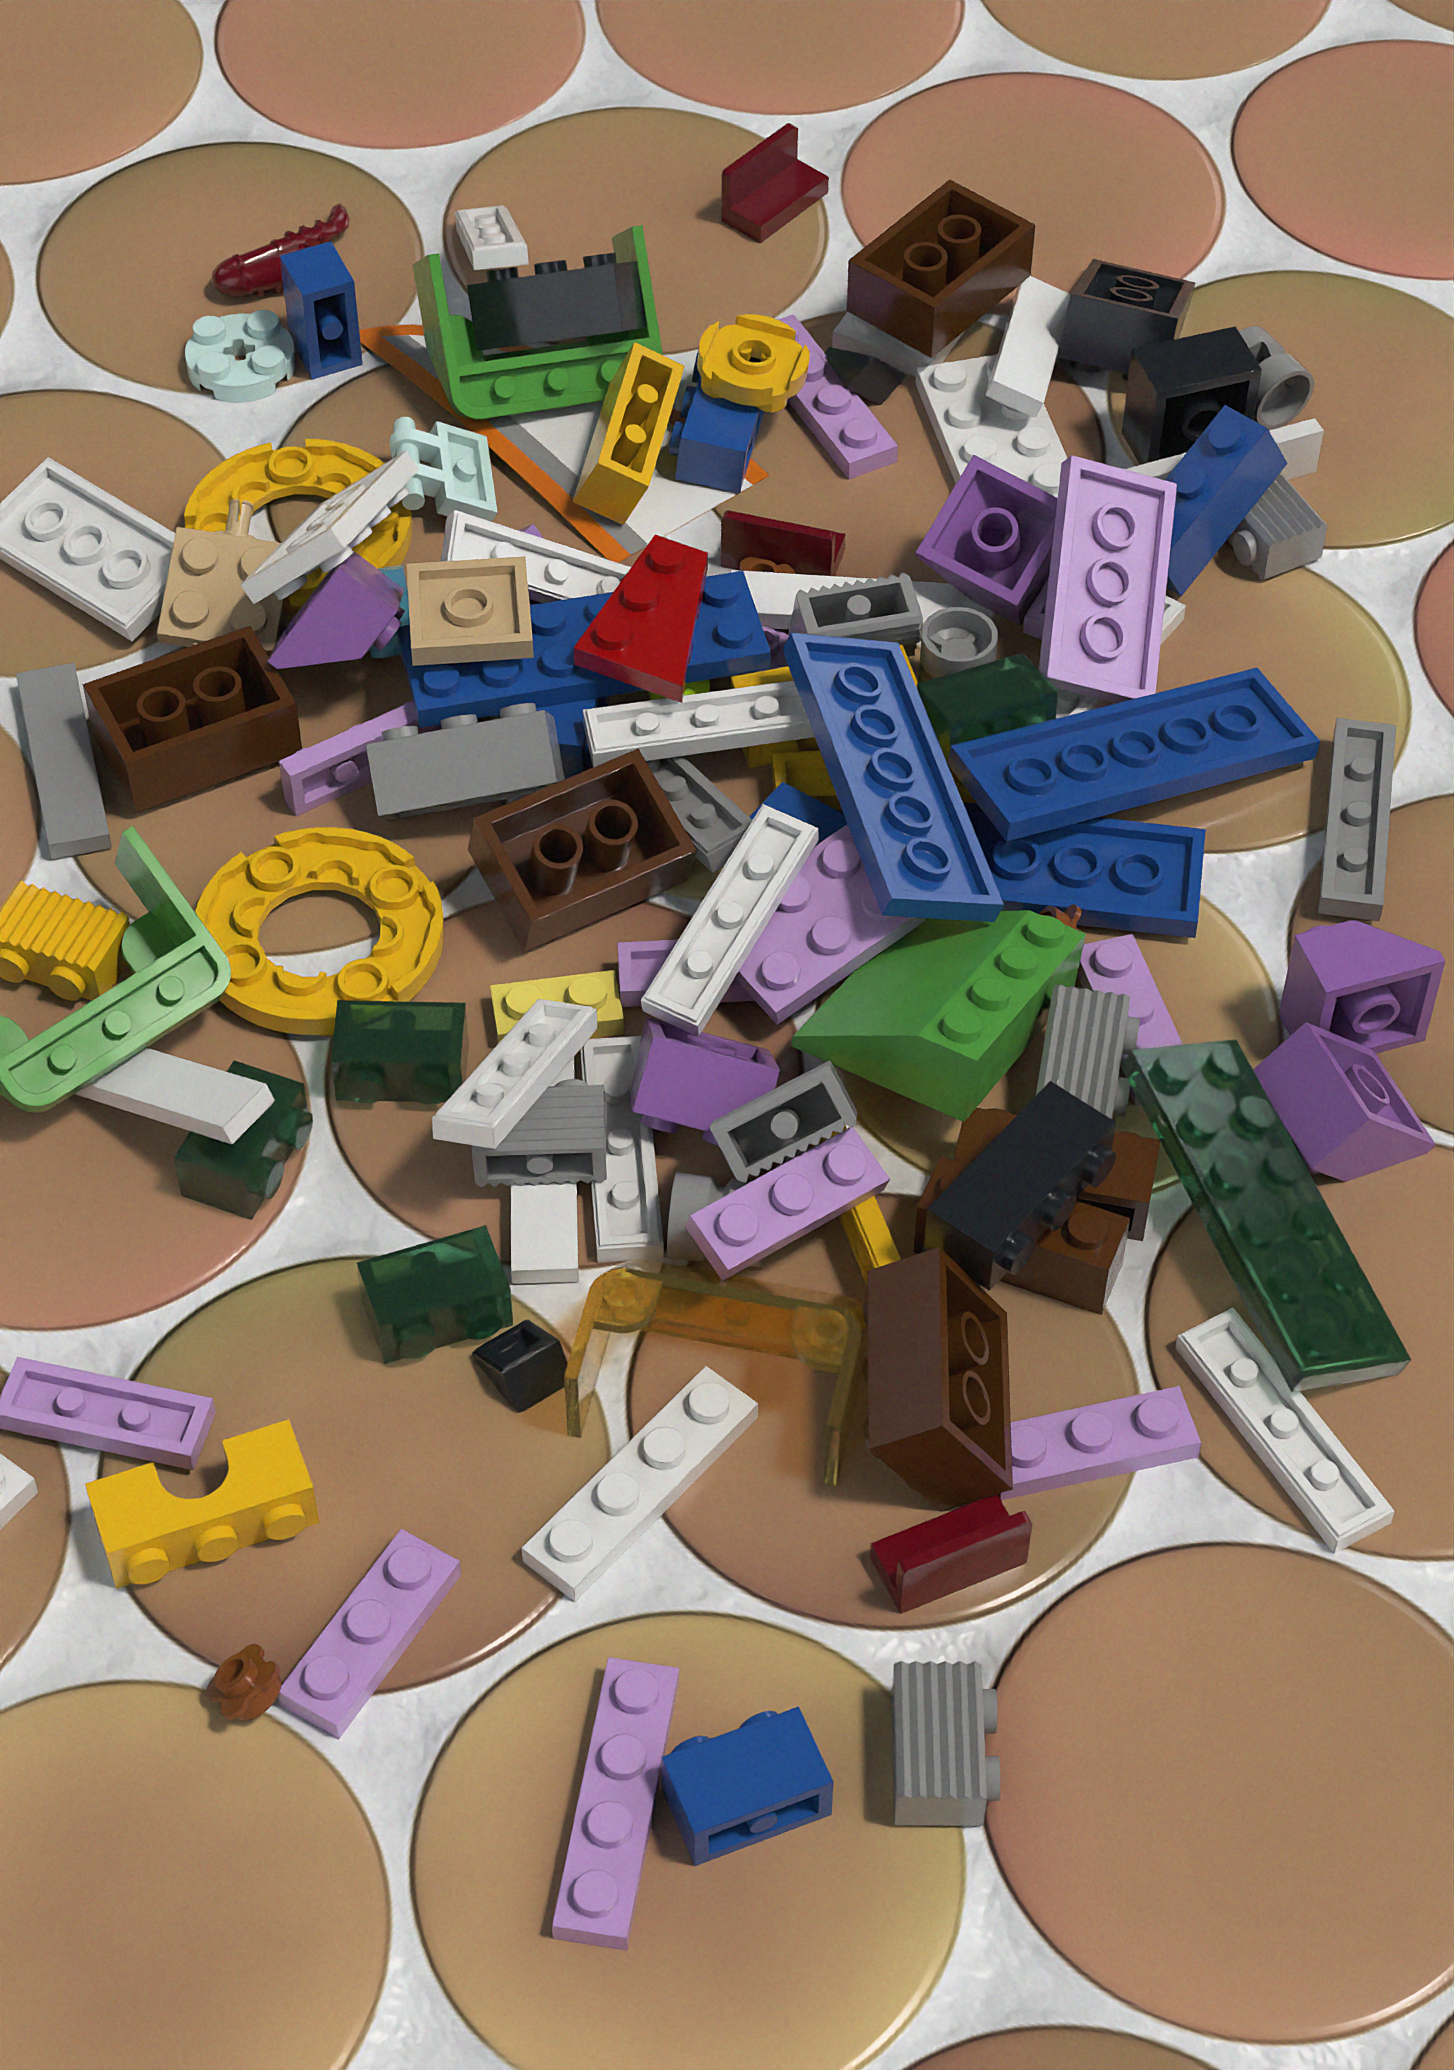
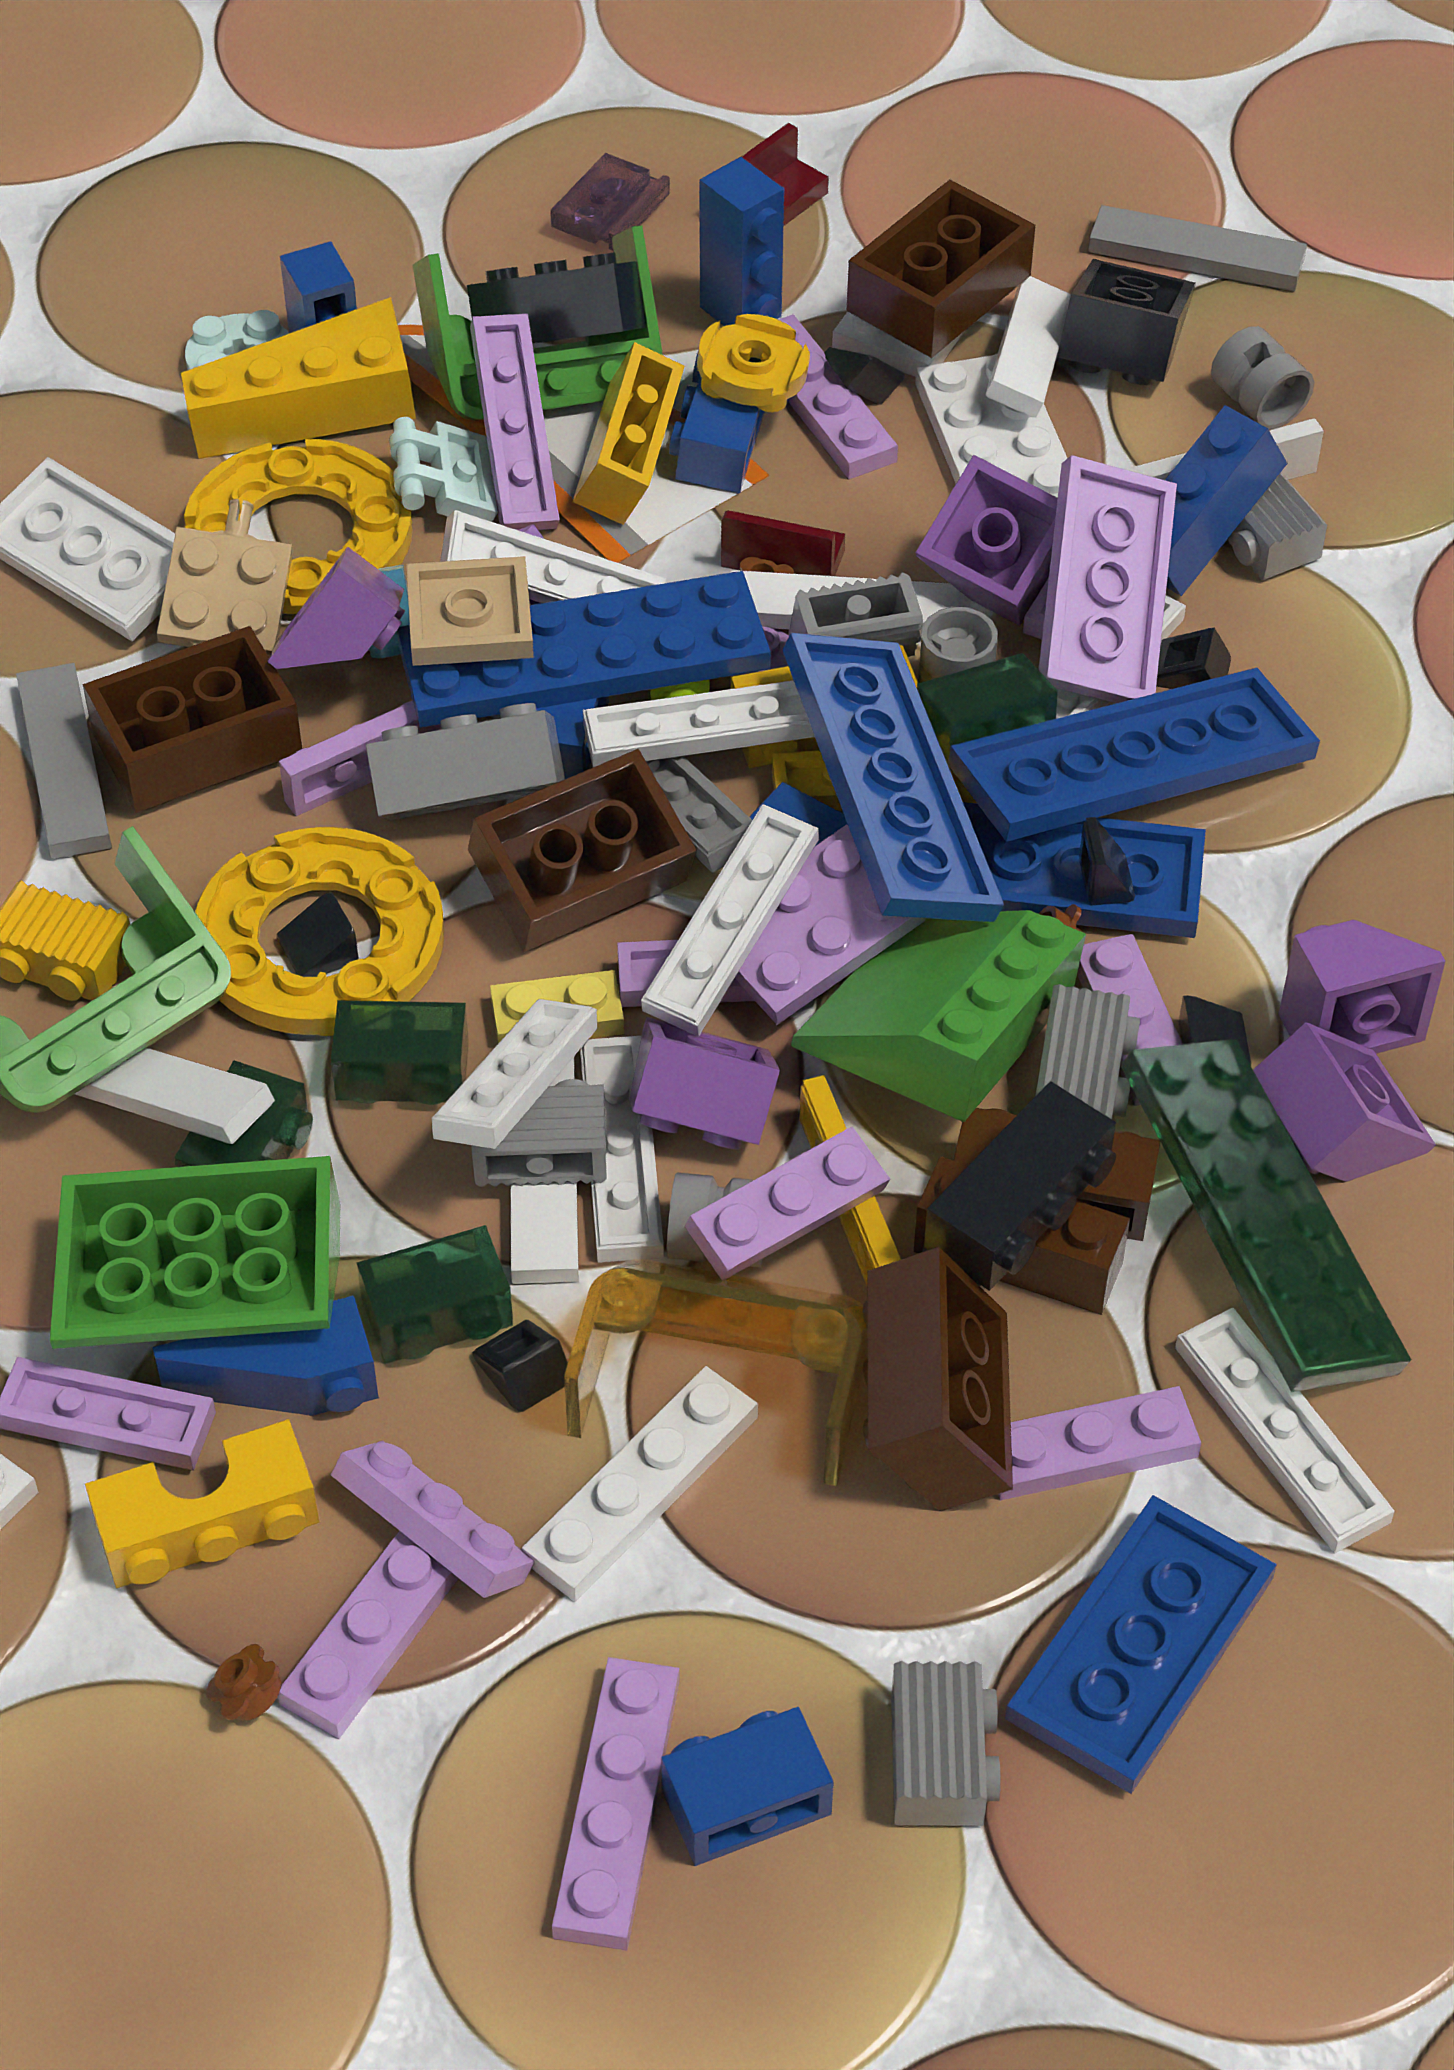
(196, 1252): none -> bright green slope
(261, 267): dark red piece -> none
(278, 1370): none -> blue slope
(302, 384): none -> yellow wedge
(319, 938): none -> black slope
(331, 530): white plate -> none
(433, 1518): none -> lavender plate
(491, 237): white tile -> none
(514, 421): none -> lavender plate
(609, 200): none -> plate
(649, 620): red wing -> none
(740, 243): none -> blue brick
(784, 1121): light grey brick -> none
(951, 1552): dark red panel -> none
(1103, 866): none -> black slope
(1140, 1643): none -> blue plate
(1182, 387): black brick -> none
(1192, 659): none -> black slope
(1197, 248): none -> light grey tile
(1209, 1022): none -> black slope
(1357, 820): light grey plate -> none

